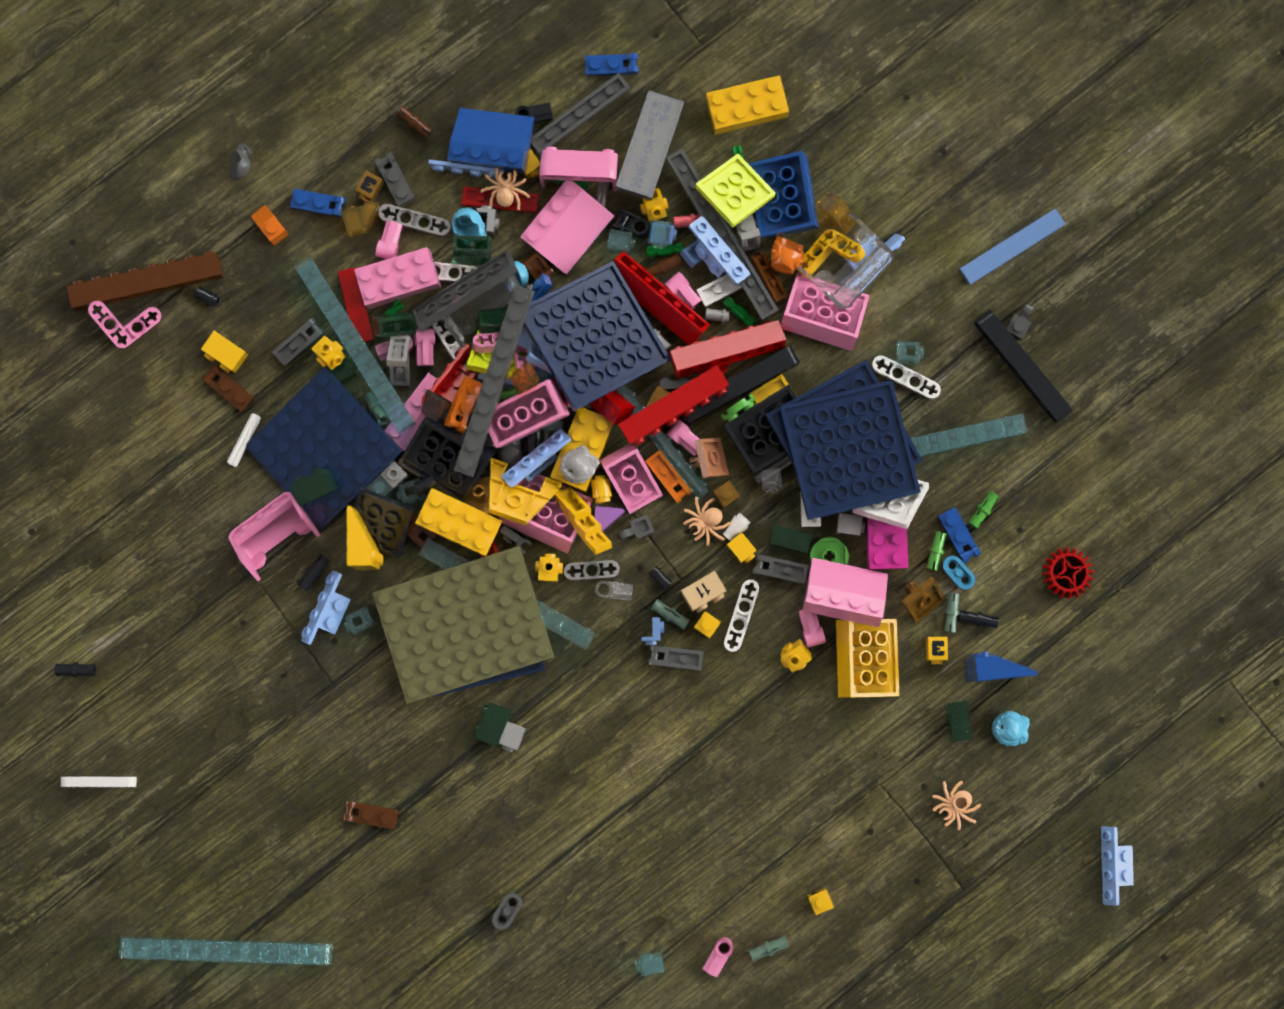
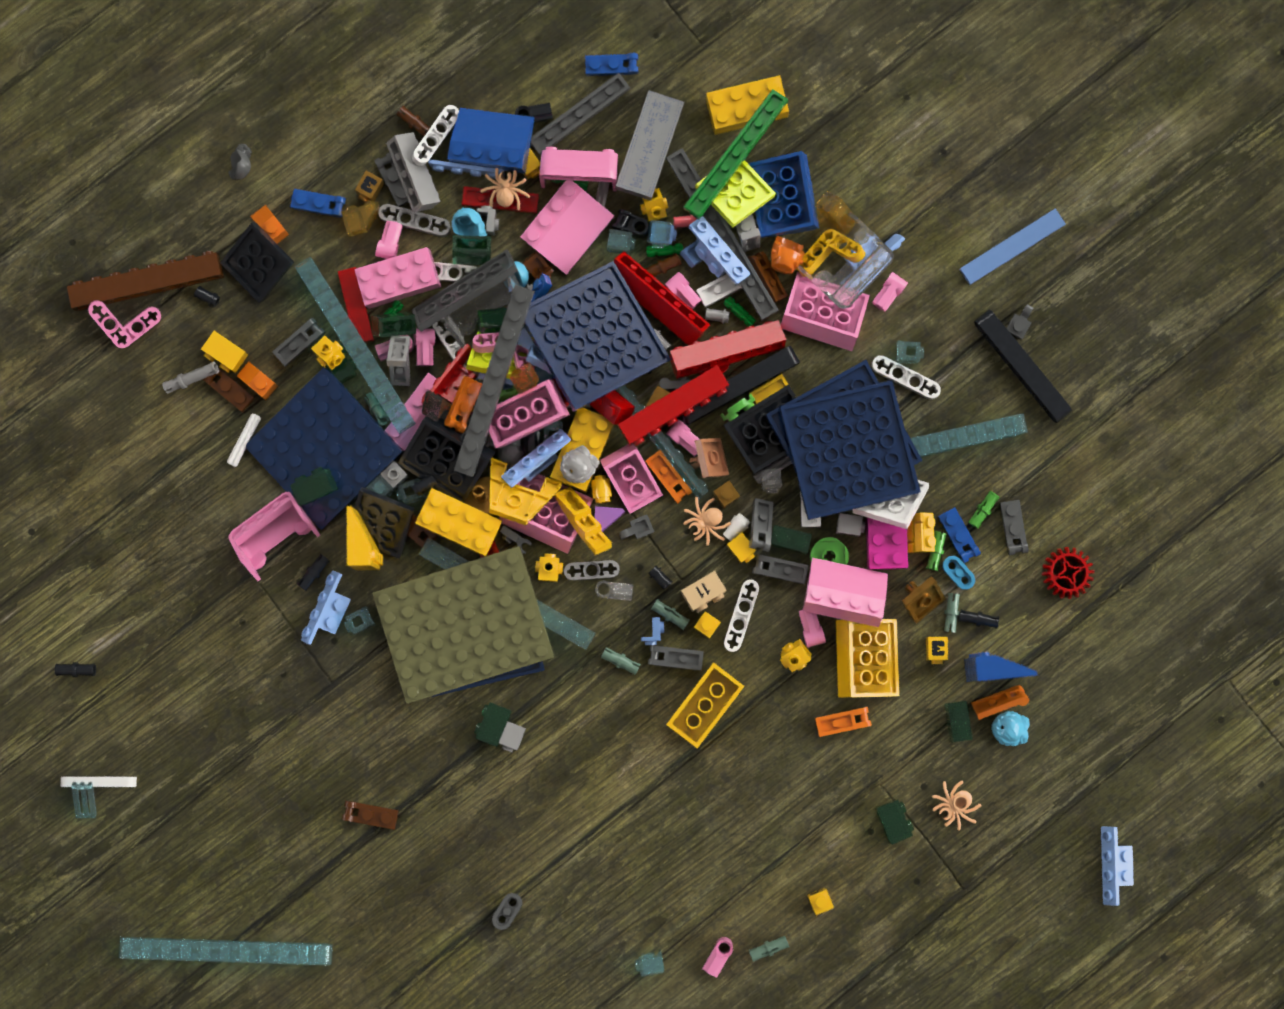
(83, 787): none -> clear light blue tile
(183, 380): none -> light grey pin
(257, 262): none -> black plate
(257, 381): none -> orange slope
(414, 178): none -> light grey brick
(435, 135): none -> white beam
(620, 661): none -> sand green pin
(705, 705): none -> yellow brick
(735, 154): none -> green tile
(761, 524): none -> dark grey plate
(842, 722): none -> orange plate
(892, 288): none -> bright pink piece
(894, 821): none -> clear green brick
(921, 533): none -> yellow brick
(1000, 701): none -> orange plate
(1013, 526): none -> dark grey plate

